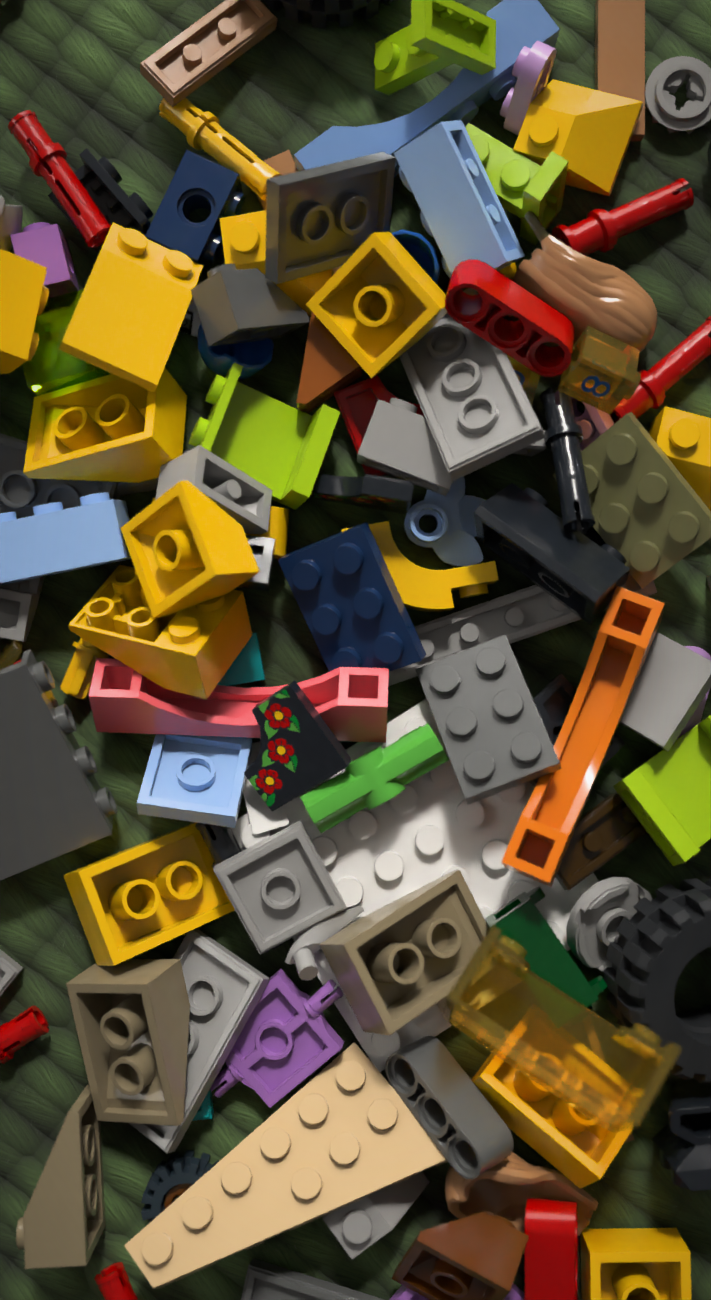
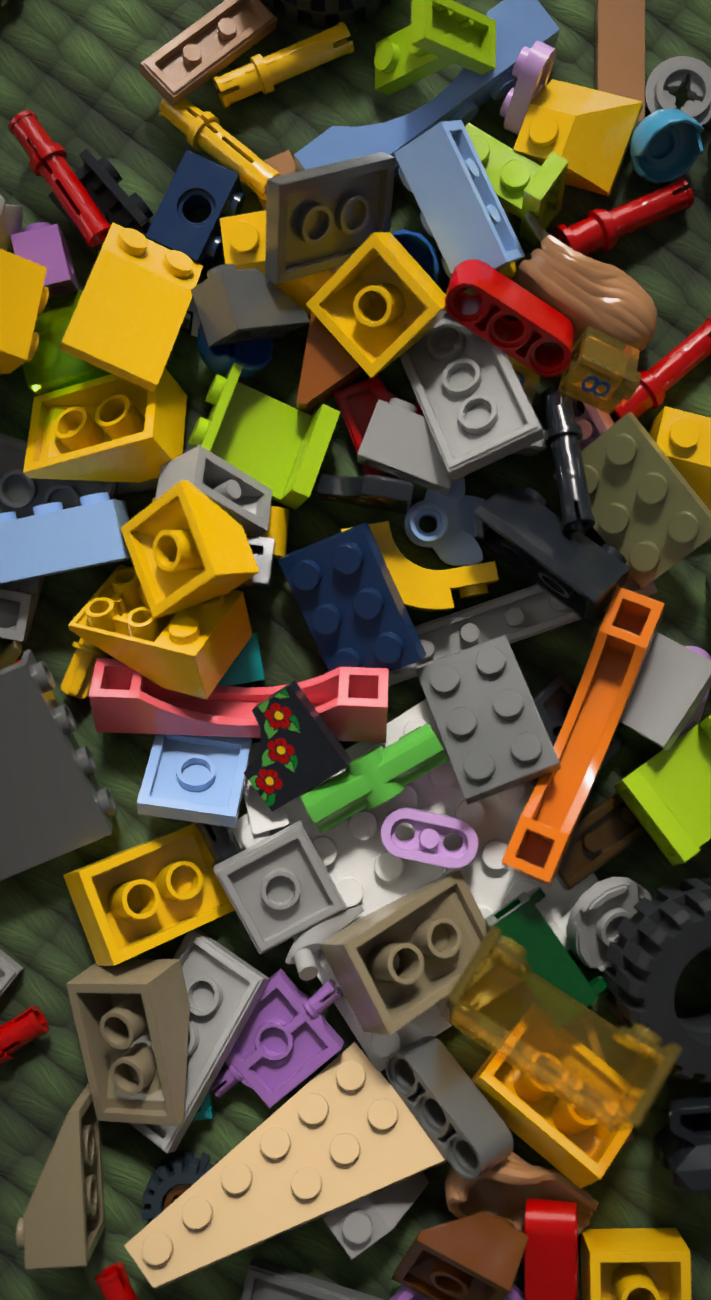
(283, 64): none -> yellow pin
(428, 837): none -> lavender plate
(665, 145): none -> dark azure hair

